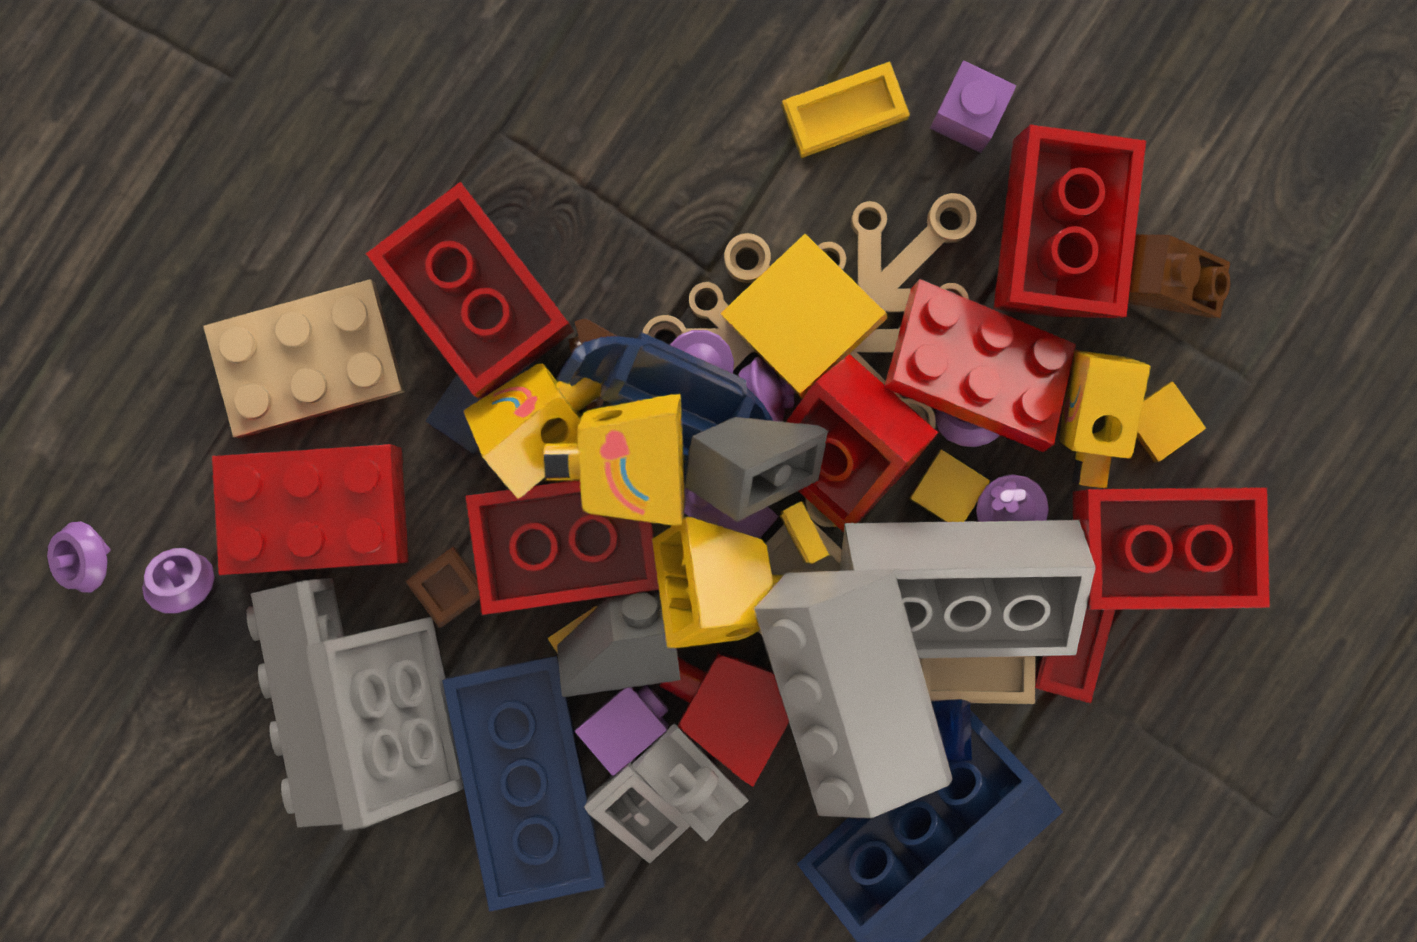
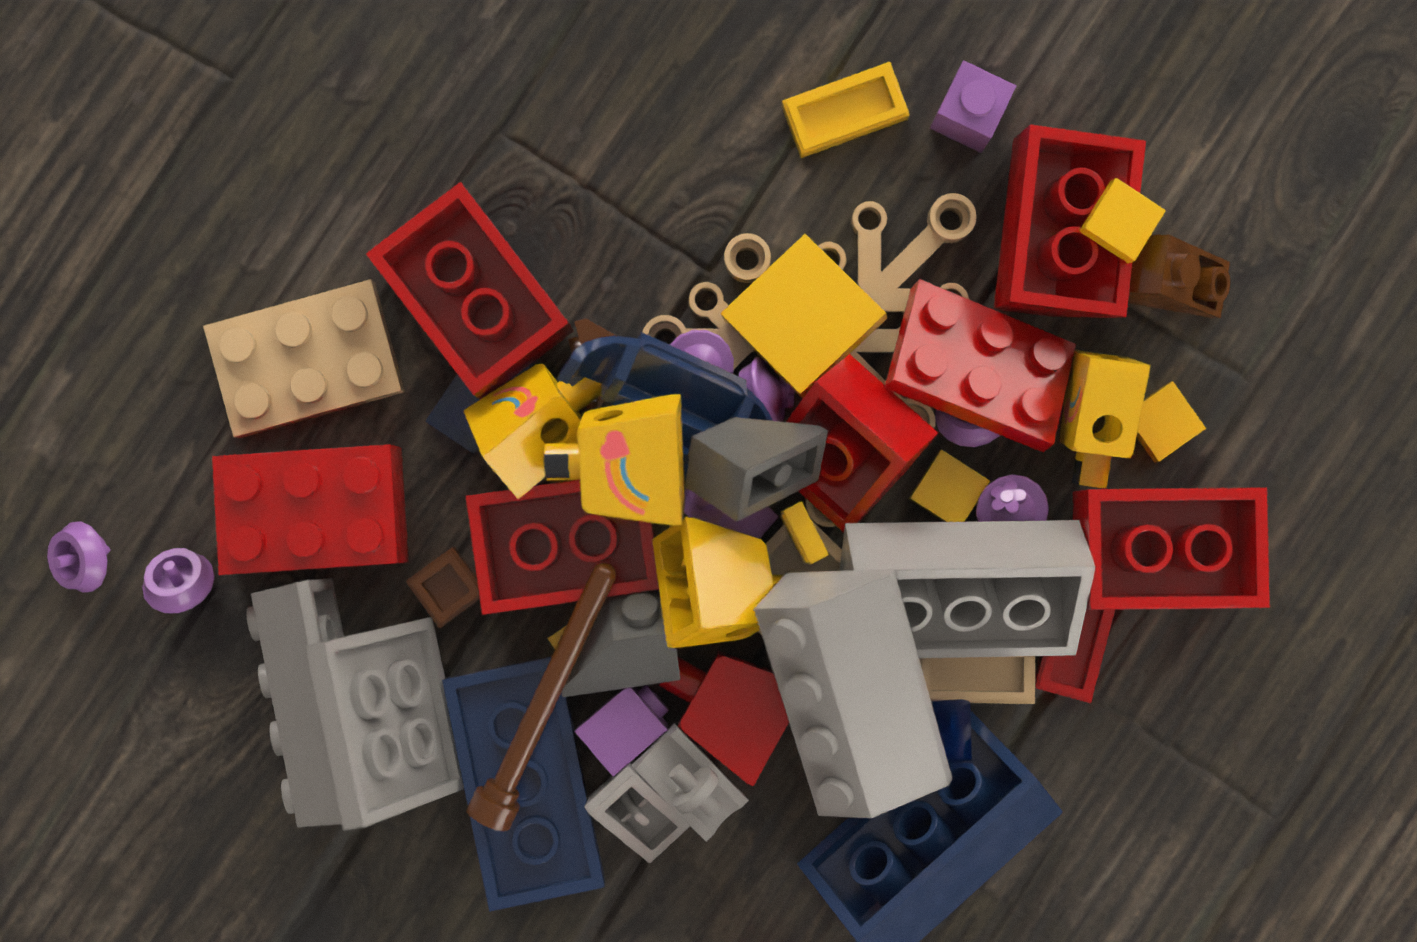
(496, 801): none -> reddish brown piece
(1122, 220): none -> yellow tile

